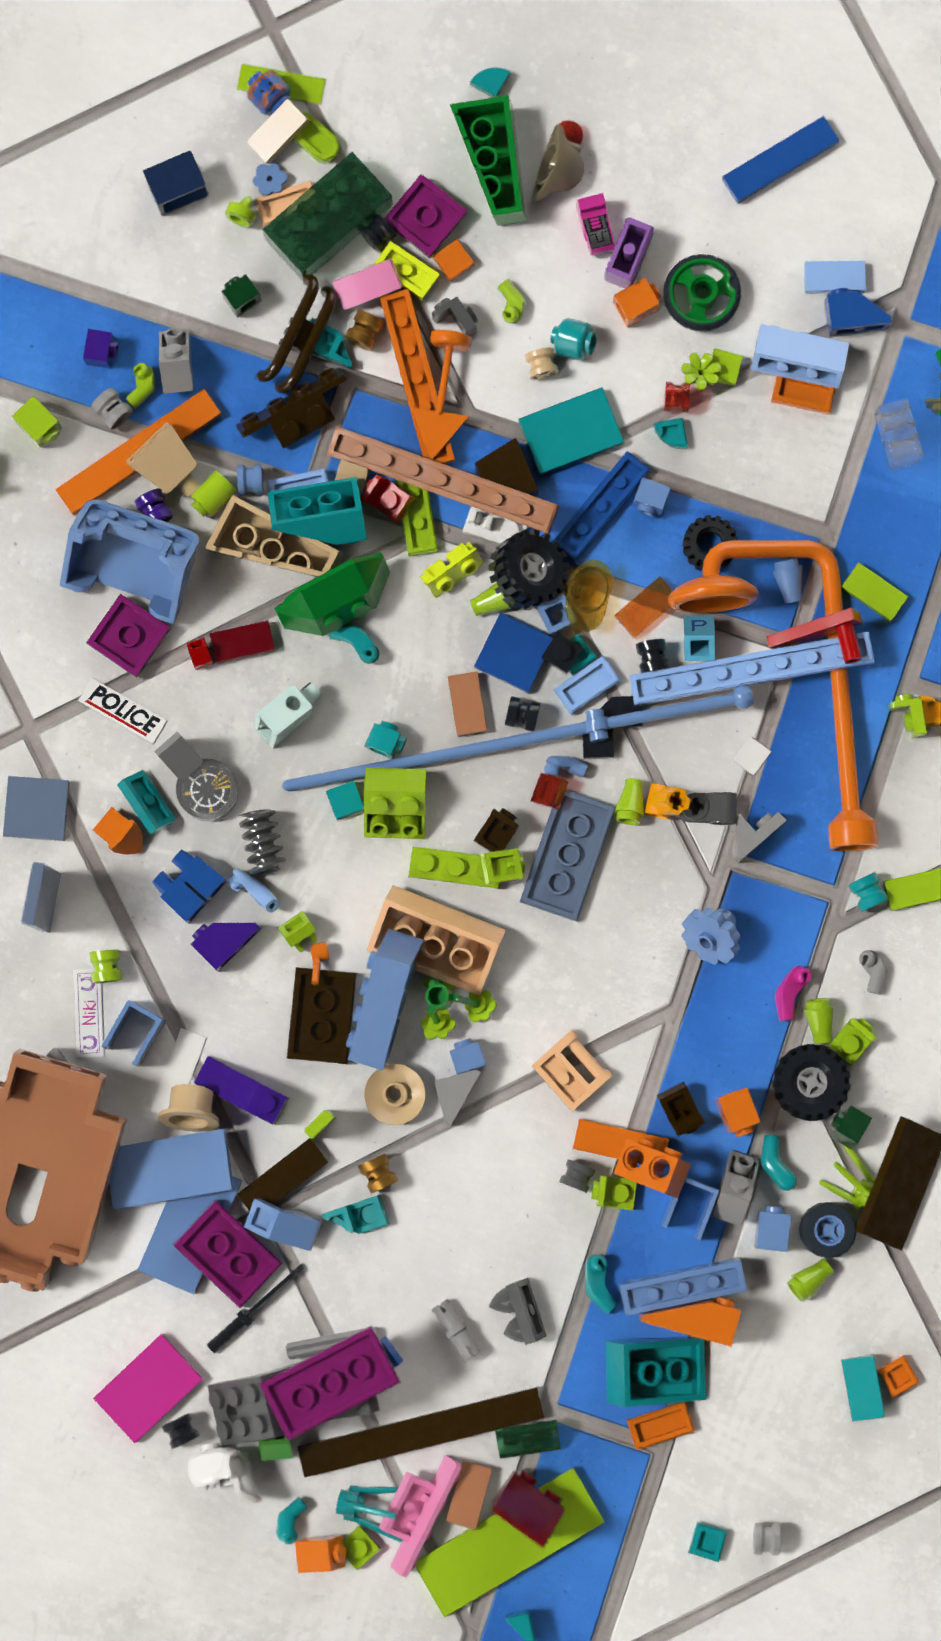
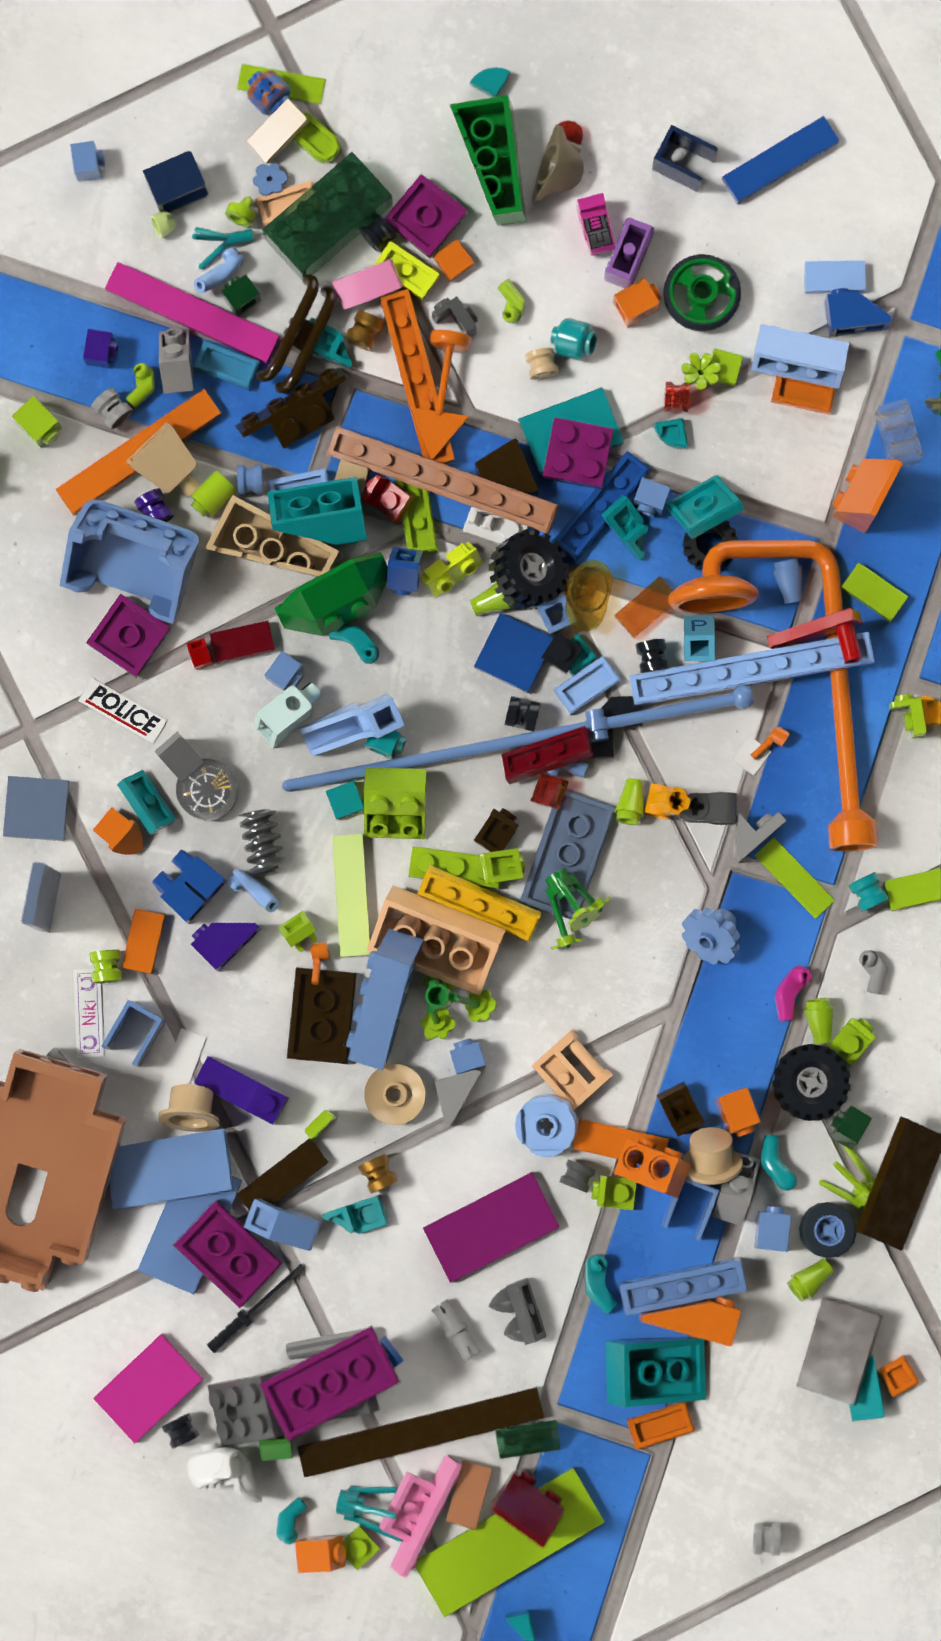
(87, 160): none -> medium blue plate
(143, 941): none -> orange tile
(162, 224): none -> yellowish green hinge
(192, 313): none -> dark pink tile
(220, 273): none -> light blue arm
(226, 365): none -> dark azure tile
(227, 238): none -> teal plant
(284, 672): none -> medium blue plate
(351, 895): none -> yellowish green tile
(352, 724): none -> light blue arch
(404, 570): none -> blue slope
(467, 704): nougat tile -> none
(479, 903): none -> yellow tile
(490, 1227): none -> magenta tile
(535, 1137): none -> light blue plate
(547, 755): none -> dark red tile
(563, 885): none -> green plant
(577, 453): none -> magenta plate
(627, 525): none -> teal slope
(689, 143): none -> dark blue piece
(704, 506): none -> teal tile
(707, 1542): teal tile -> none
(712, 1157): none -> tan piece
(777, 736): none -> orange hand
(794, 878): none -> lime sticker
(839, 1351): none -> tile
(865, 492): none -> orange slope

